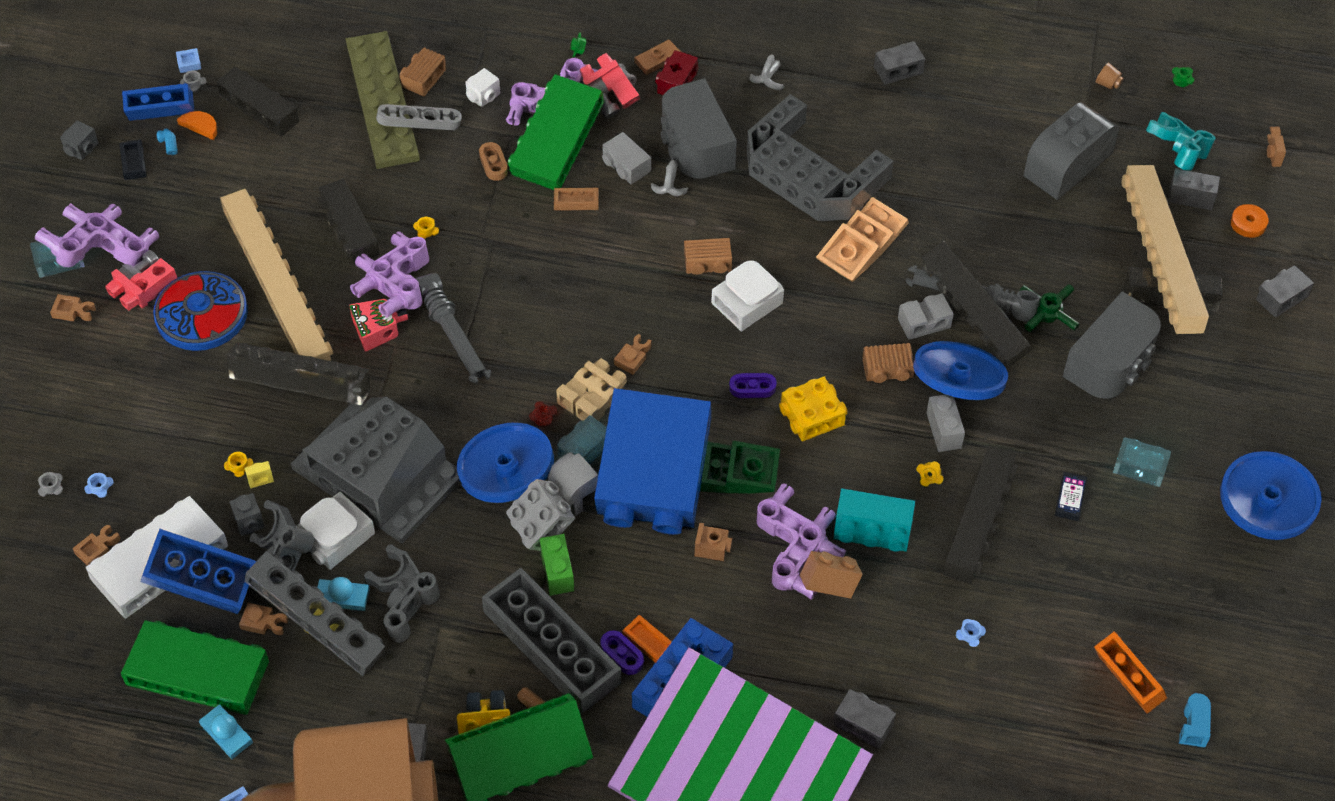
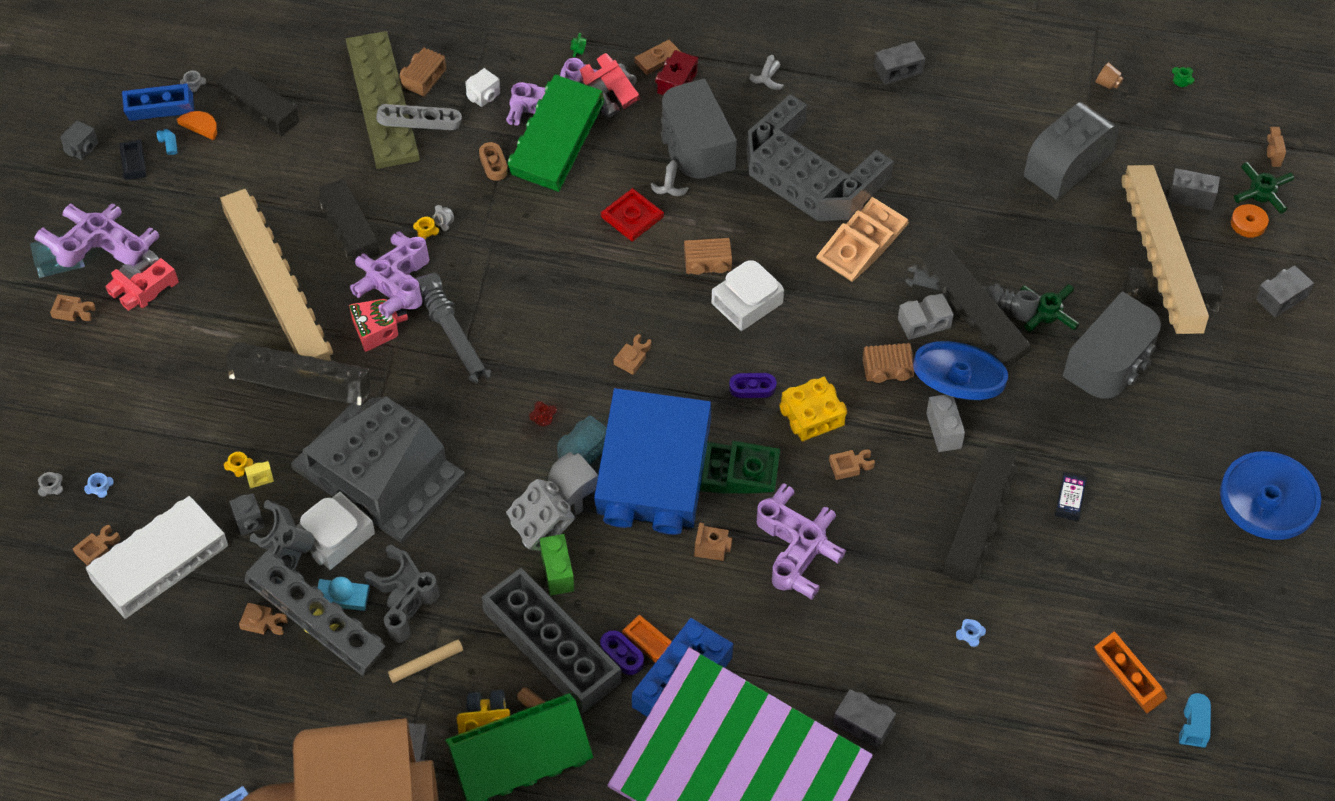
(188, 60): light blue plate -> none
(192, 555): blue brick -> none
(195, 666): green brick -> none
(200, 310): dish -> none
(225, 731): medium azure tile -> none
(425, 661): none -> tan piece
(443, 217): none -> light grey plate
(504, 461): blue dish -> none
(576, 198): medium nougat plate -> none
(590, 390): tan hips -> none
(627, 158): light grey brick -> none
(632, 214): none -> red tile
(831, 574): medium nougat brick -> none
(849, 465): none -> medium nougat plate
(874, 520): teal brick -> none
(934, 468): yellow plate -> none
(1142, 461): clear light blue brick -> none
(1187, 143): teal piece -> none
(1264, 187): none -> dark green bar

